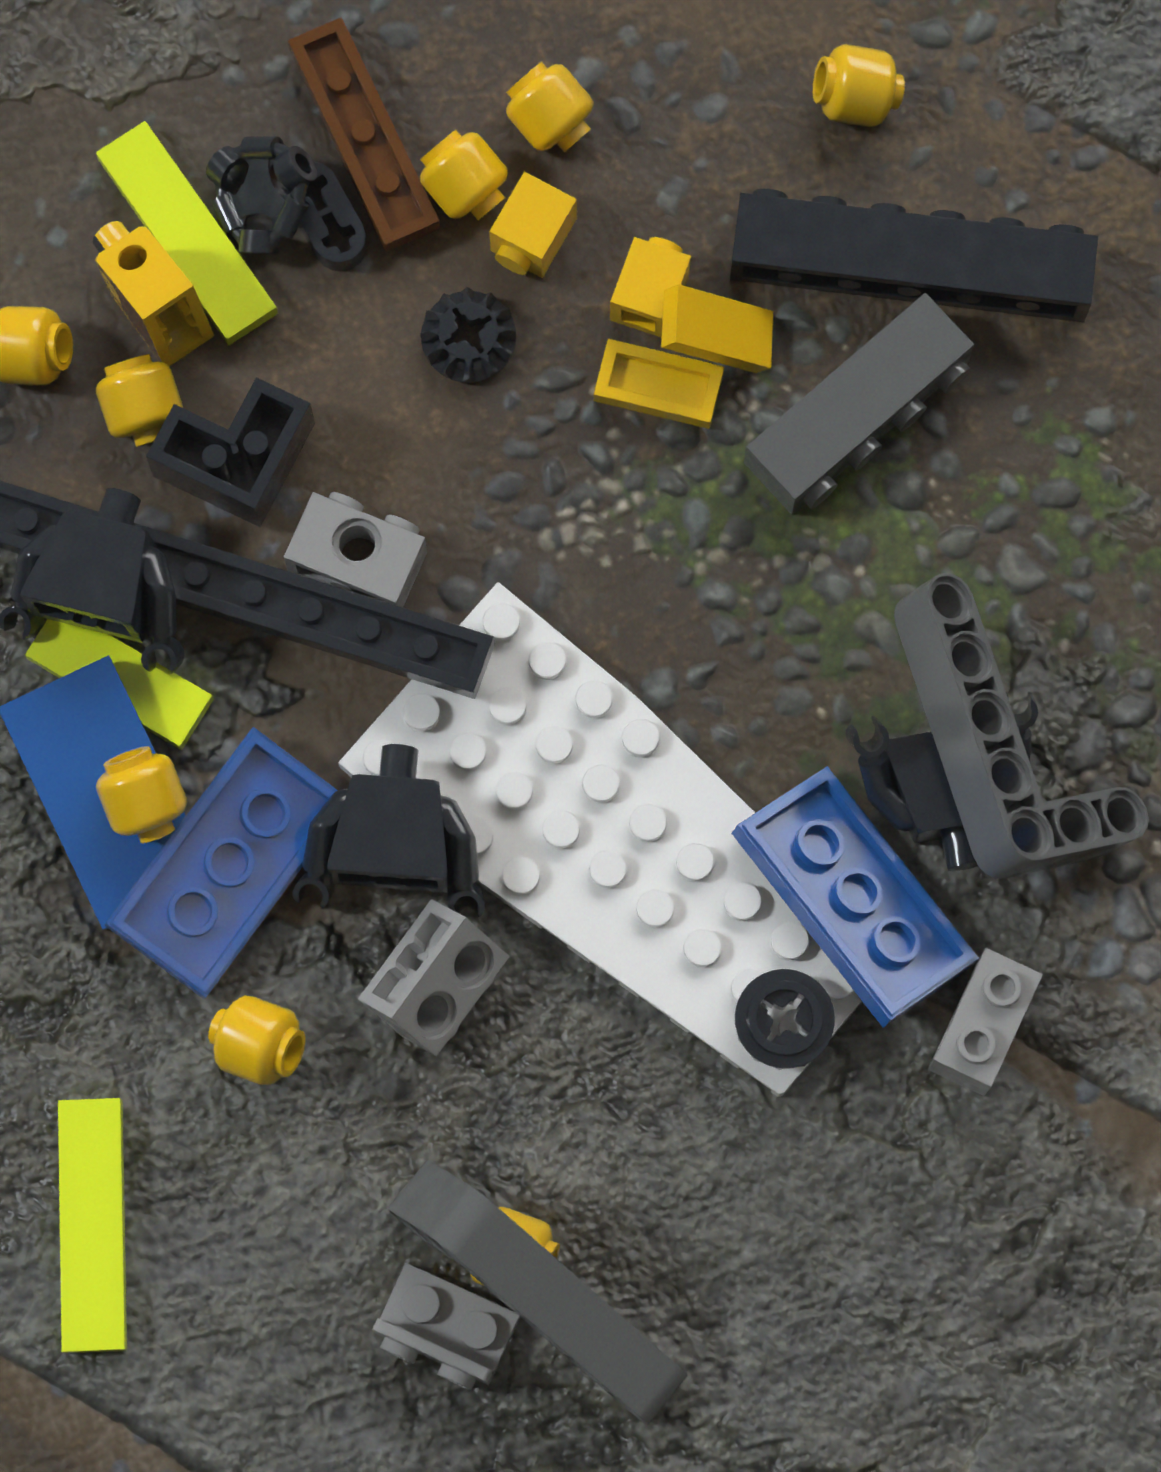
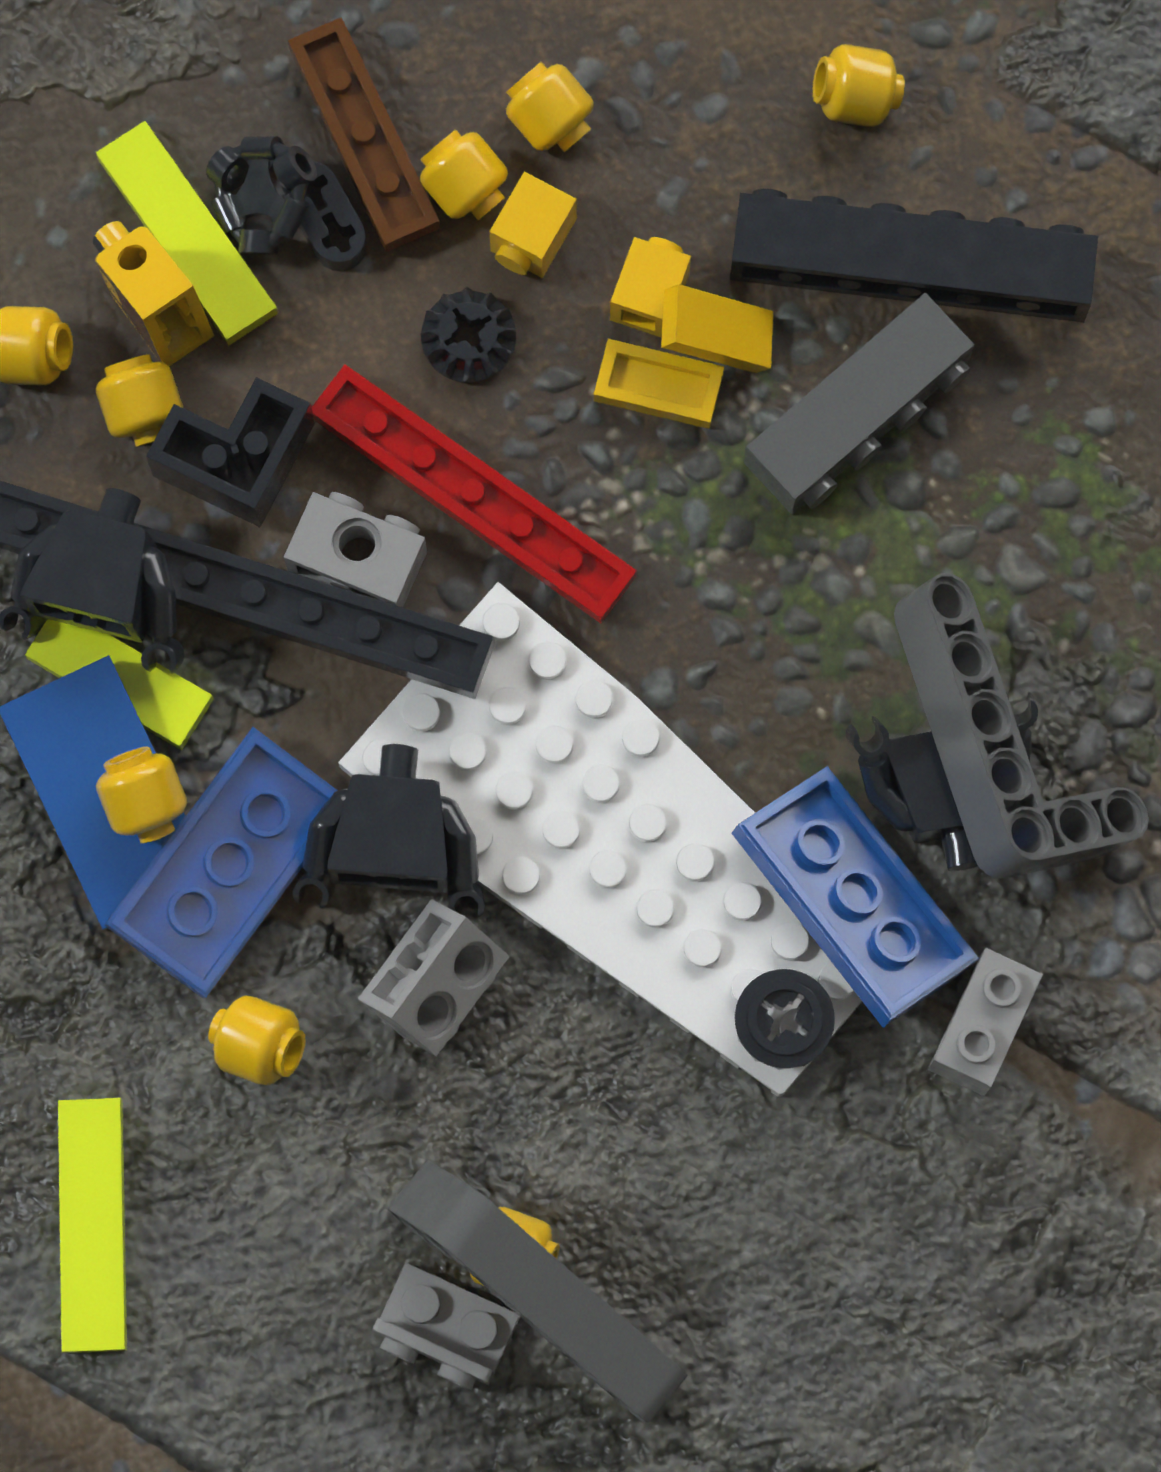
(473, 493): none -> red plate

